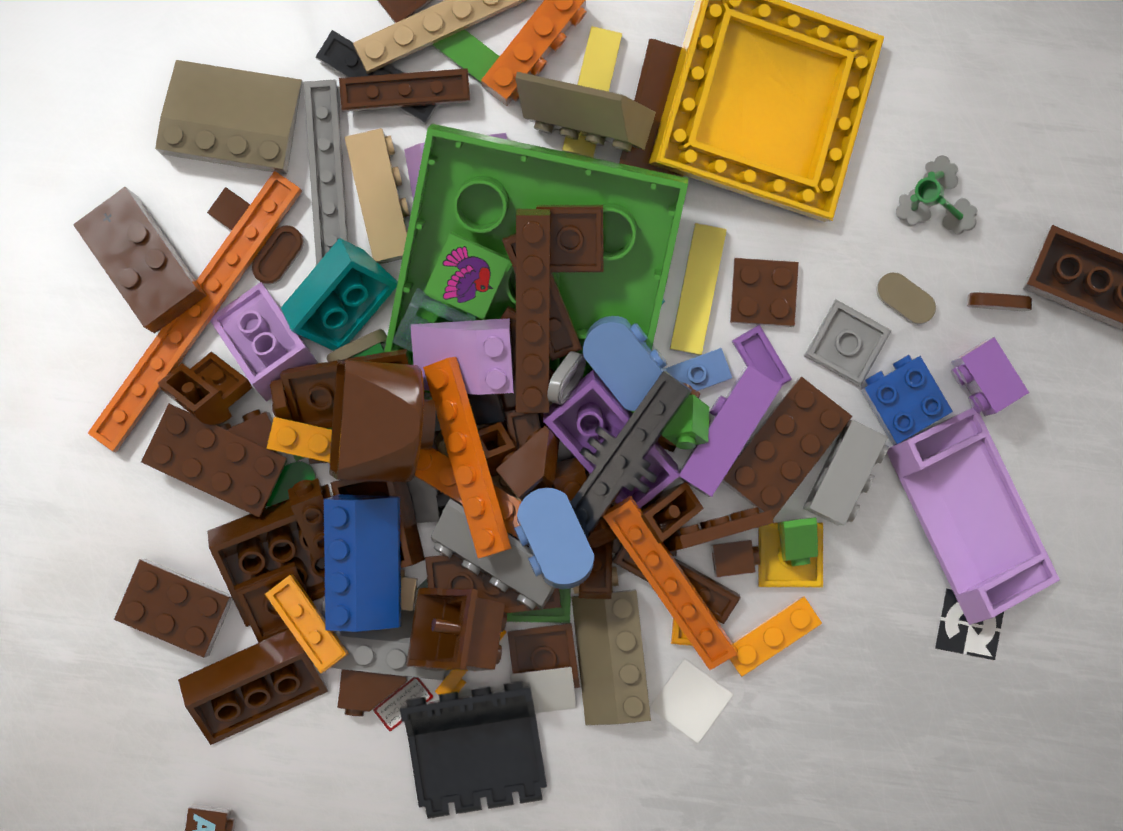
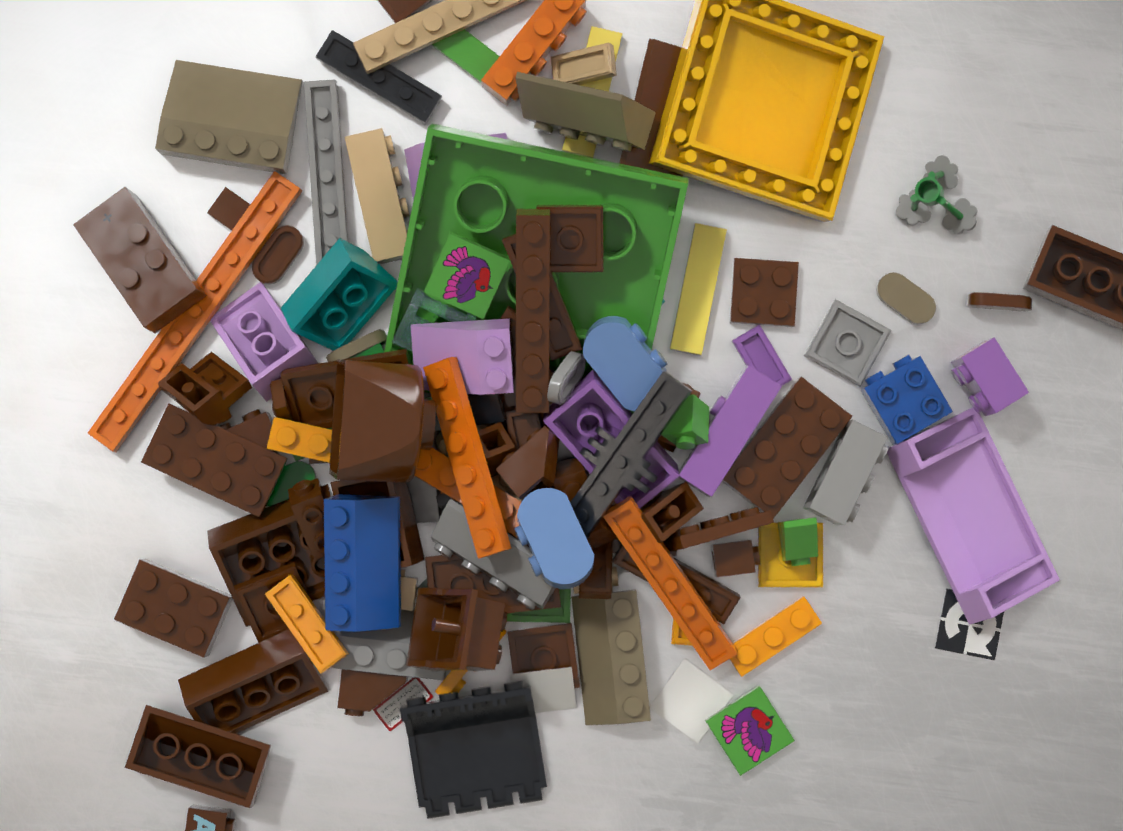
(198, 756): none -> reddish brown slope
(404, 90): reddish brown tile -> none
(585, 64): none -> tan tile
(702, 370): medium blue plate -> none
(749, 730): none -> tile

